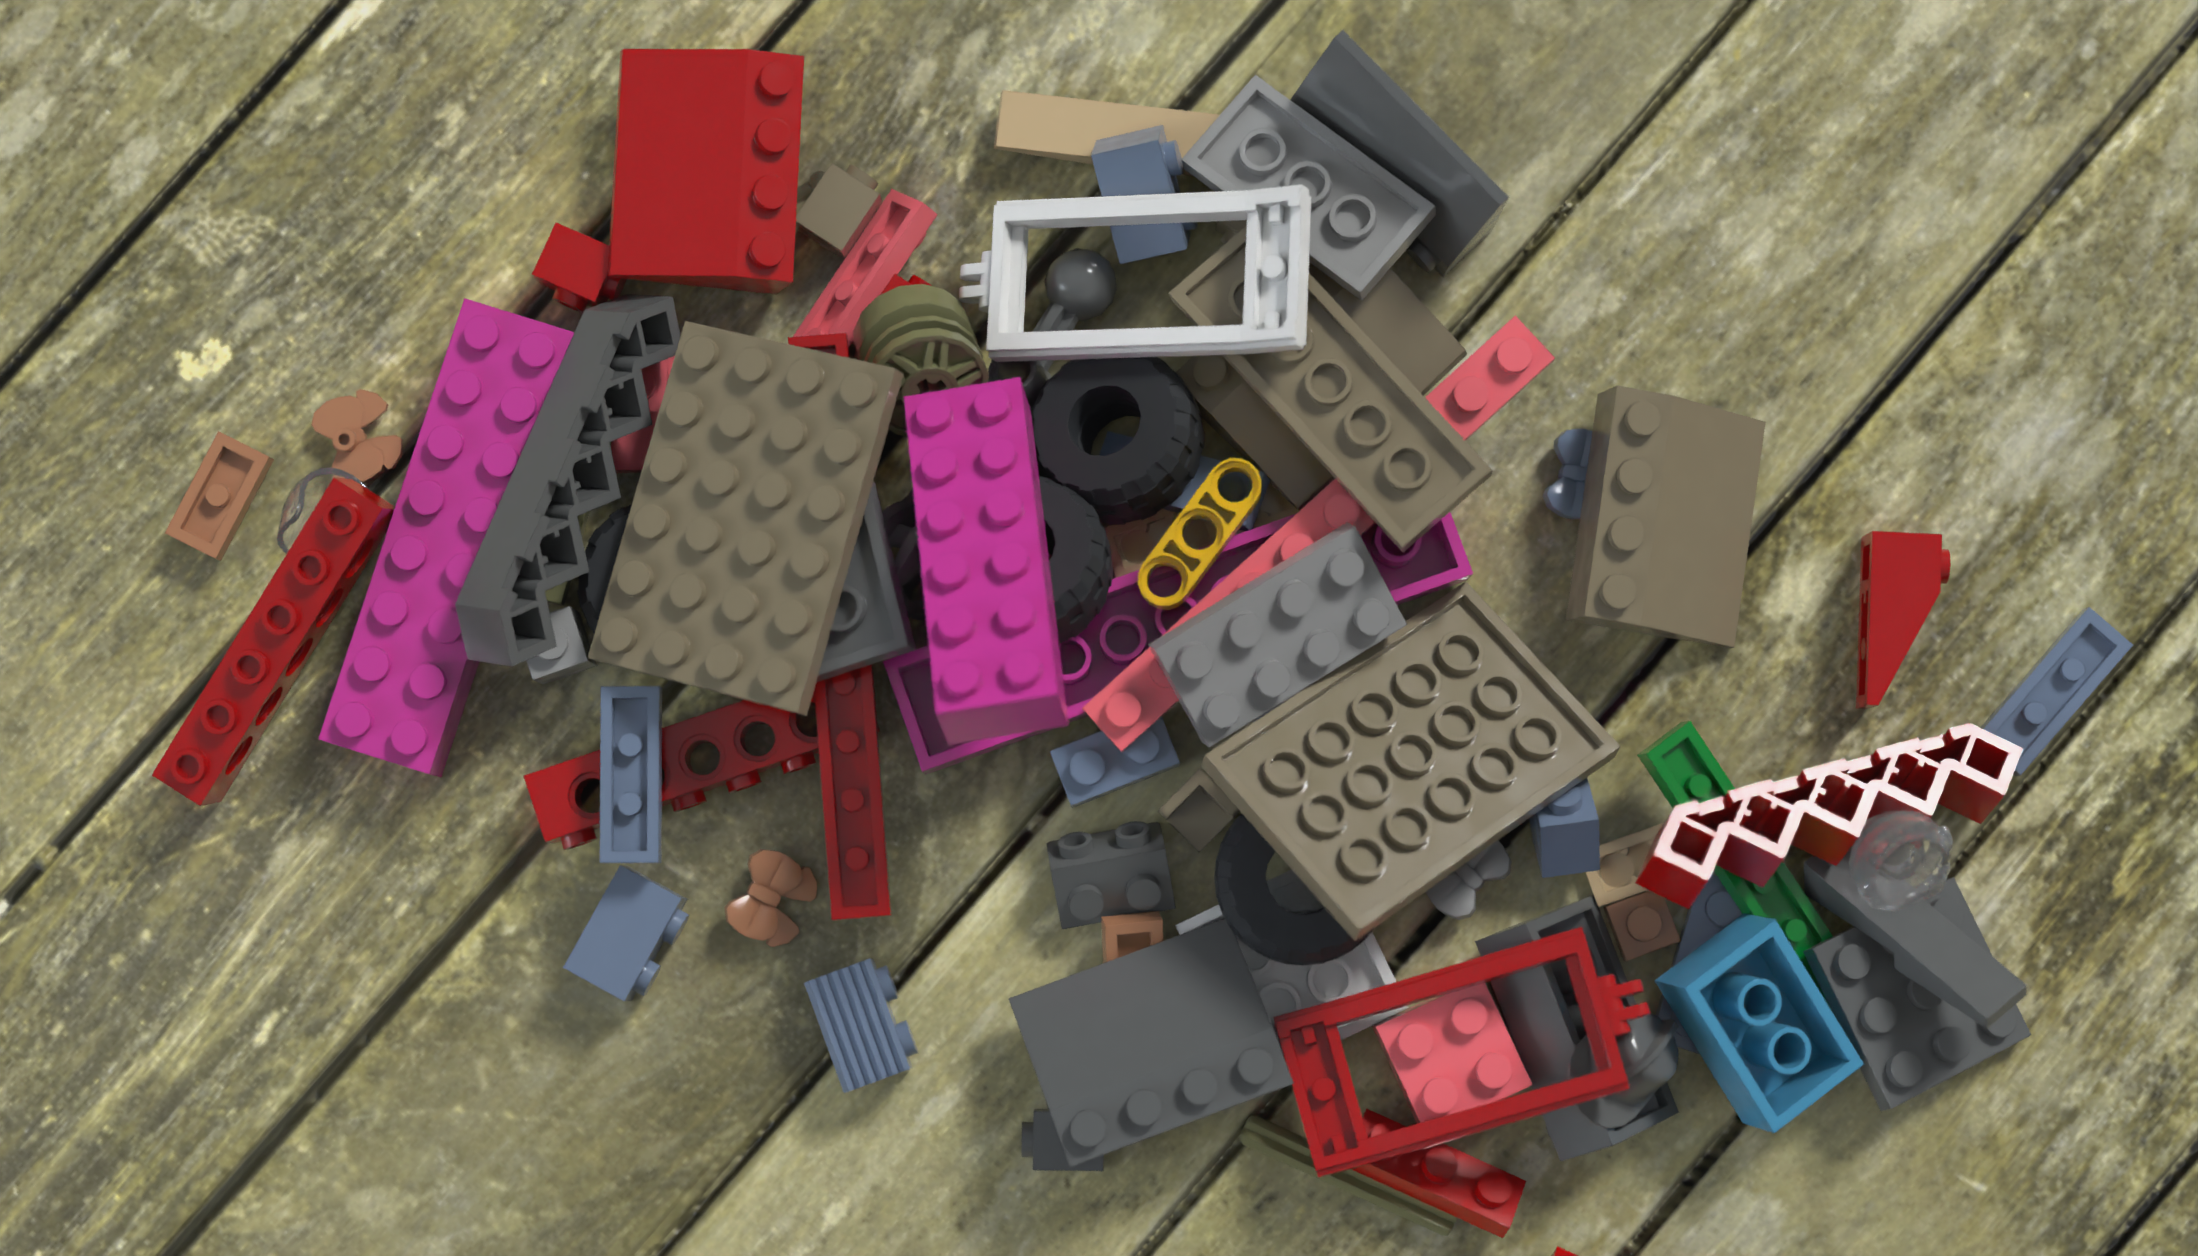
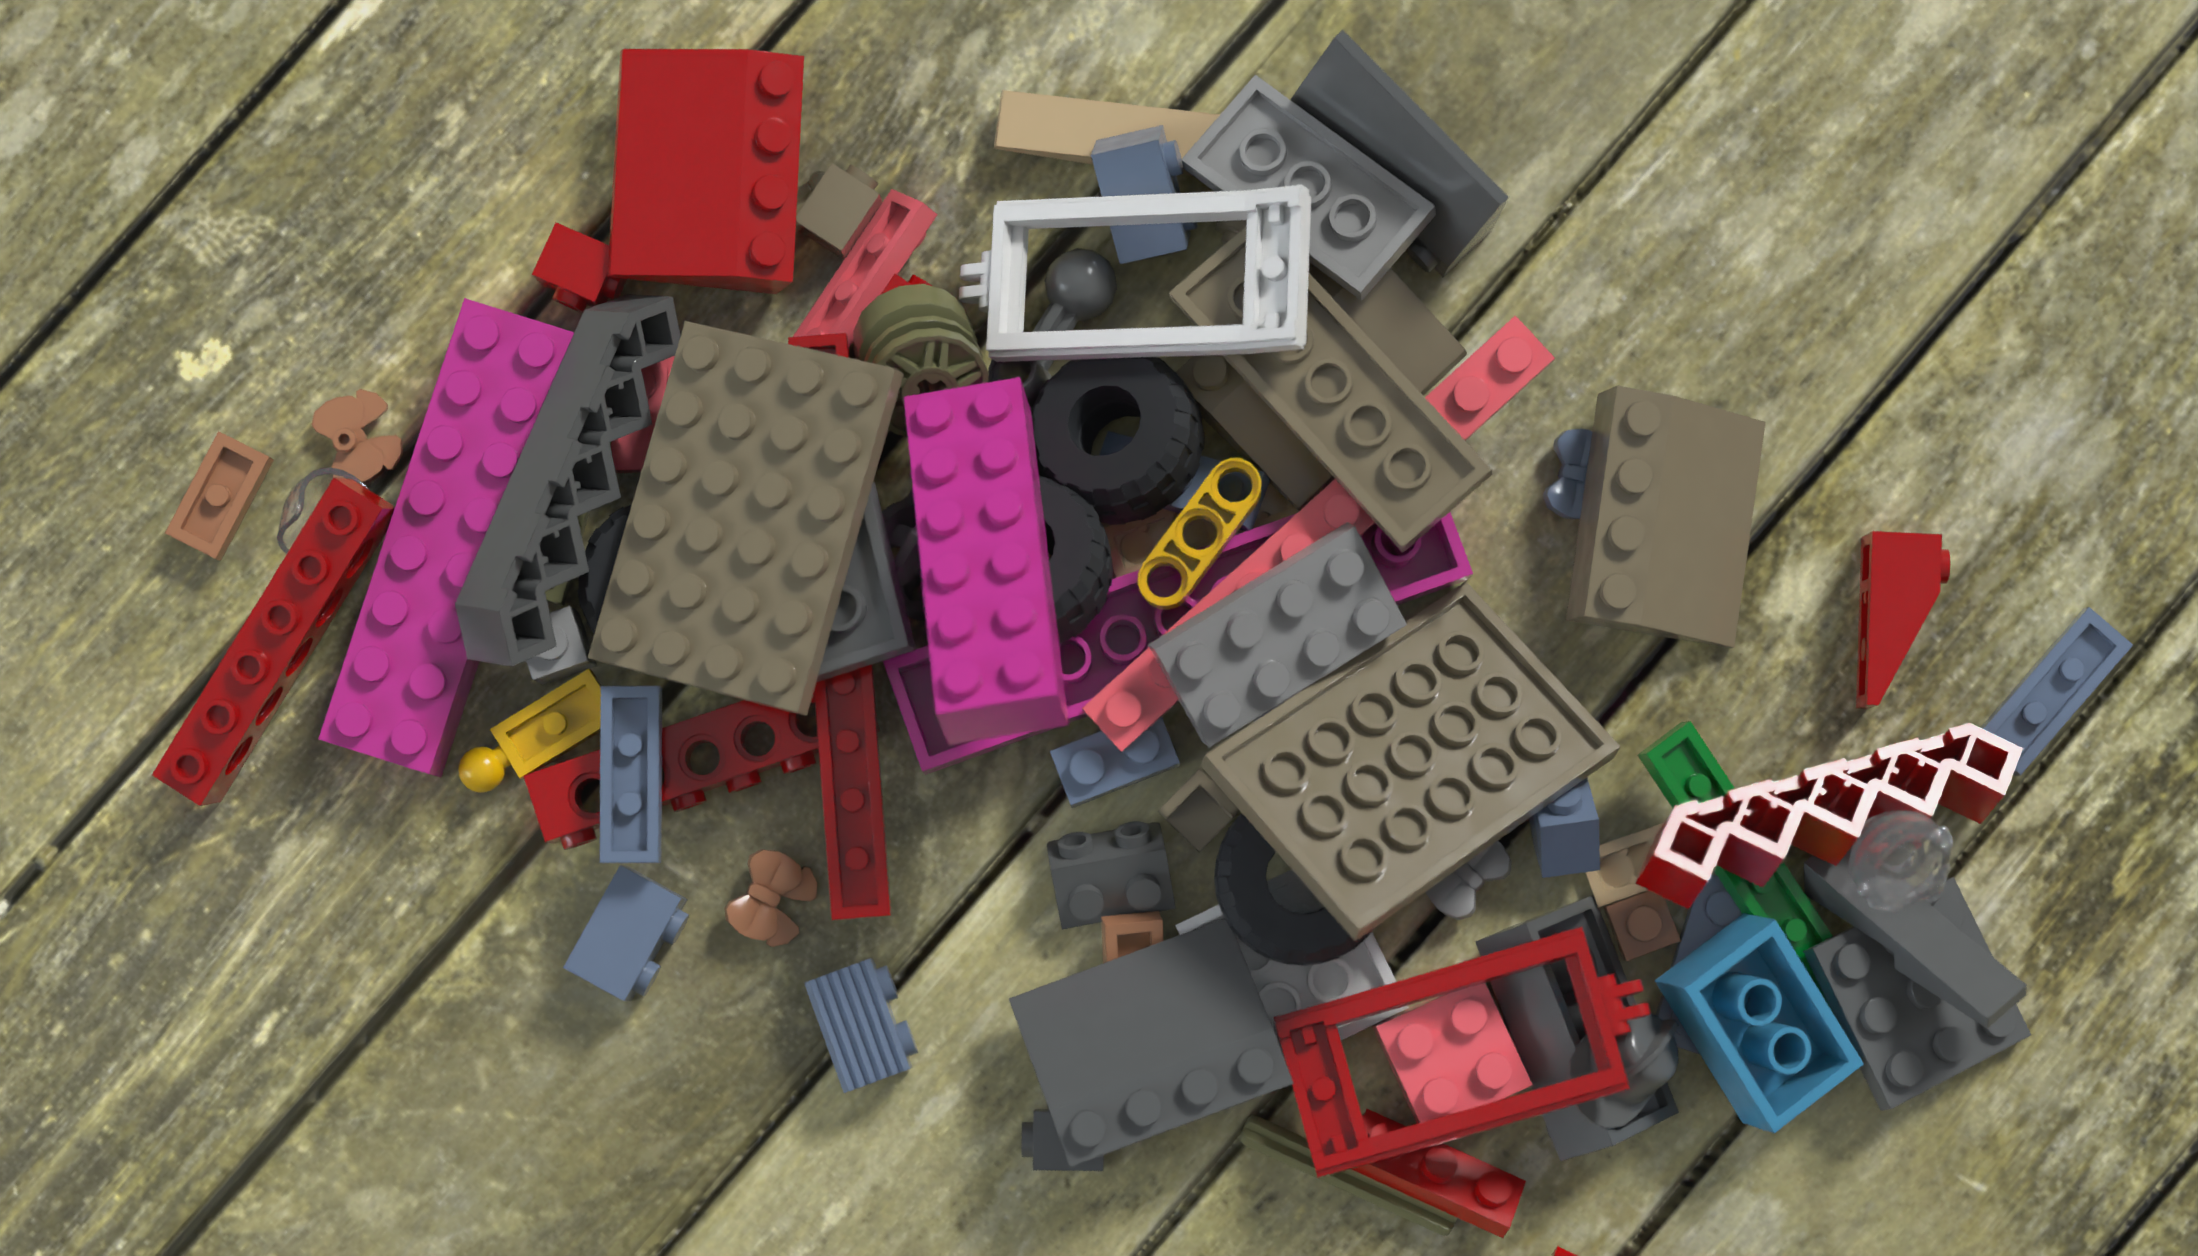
(536, 734): none -> yellow plate

